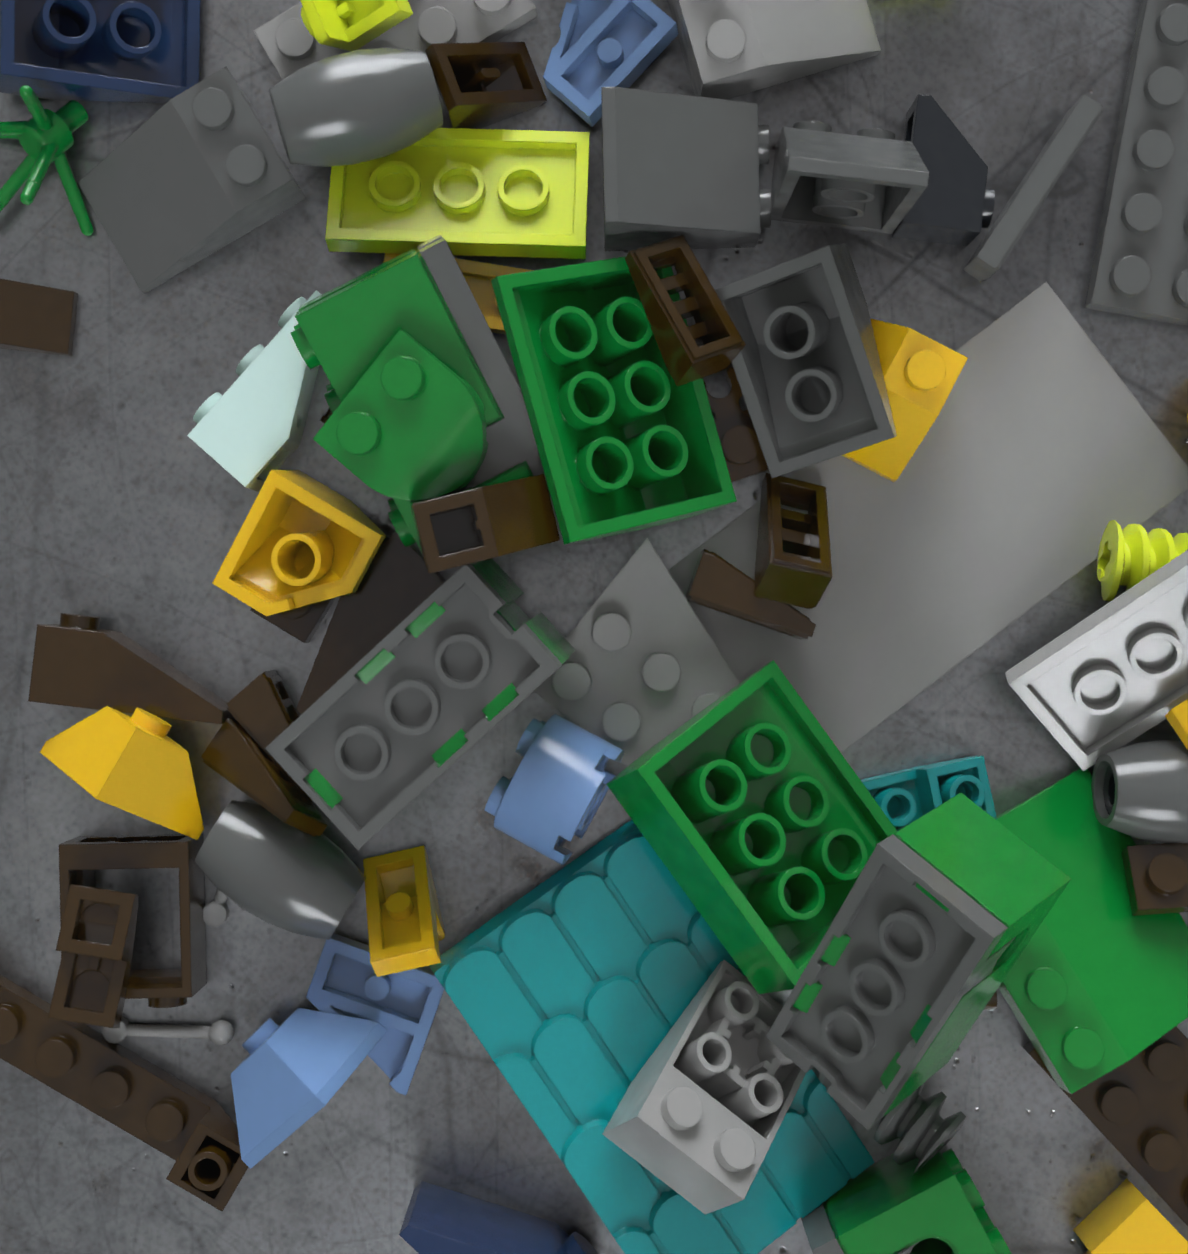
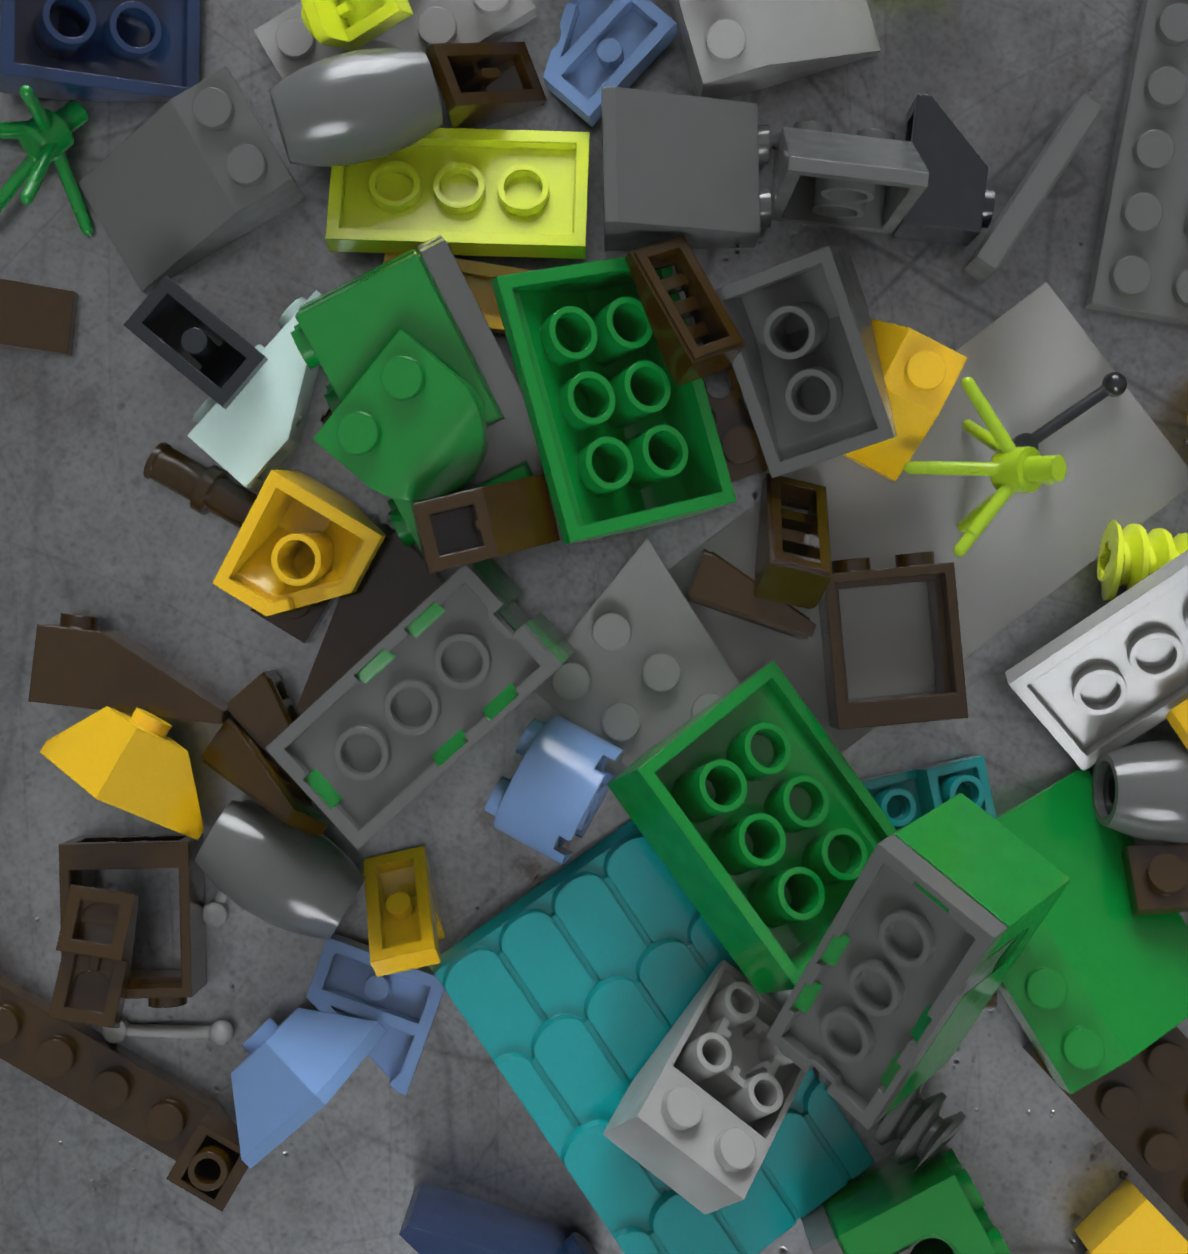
(195, 342): none -> black slope
(204, 486): none -> dark brown pin
(949, 699): none -> dark brown window
(1010, 468): none -> lime plant
(1113, 385): none -> black hinge

